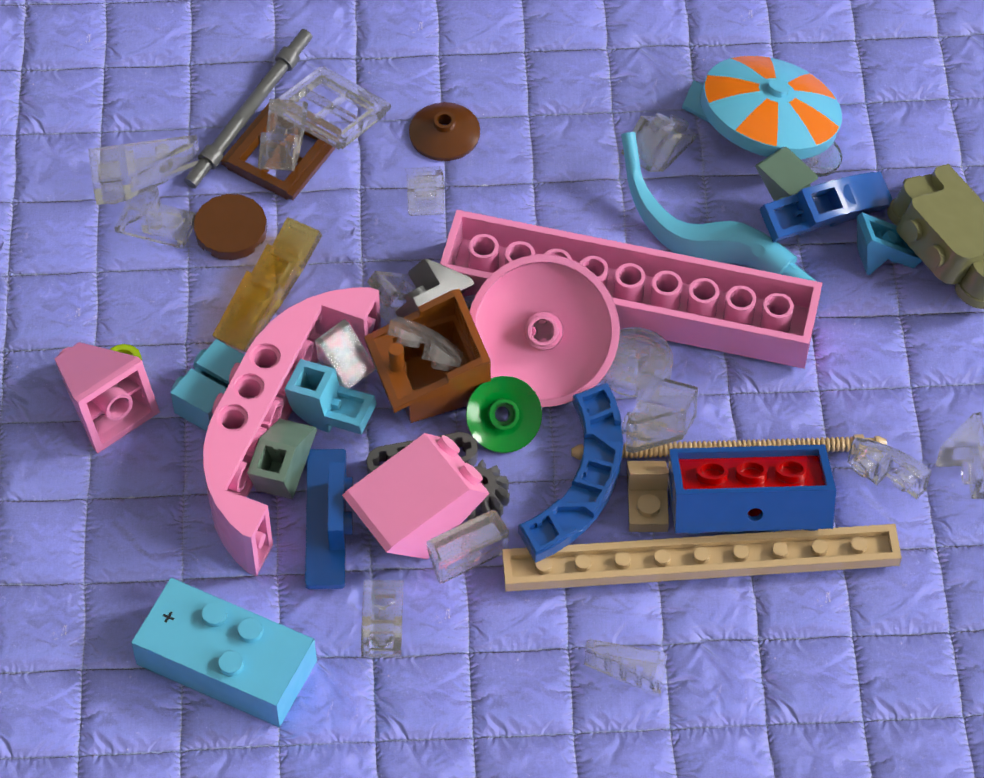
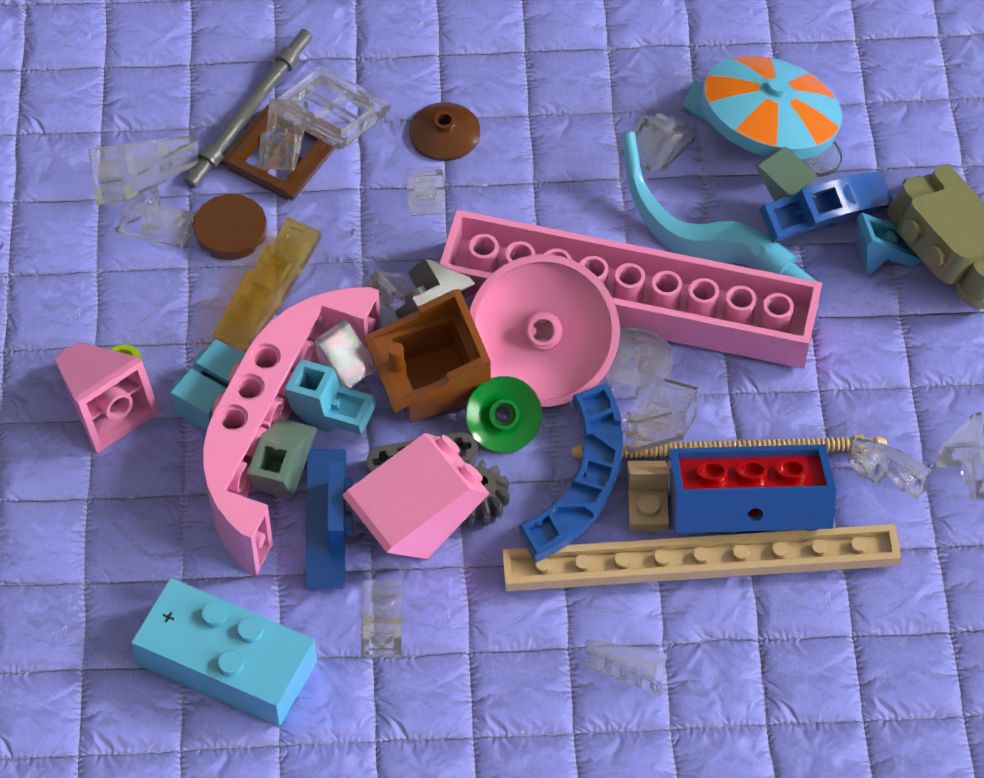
(436, 348): clear slope -> none
(468, 545): clear slope -> none

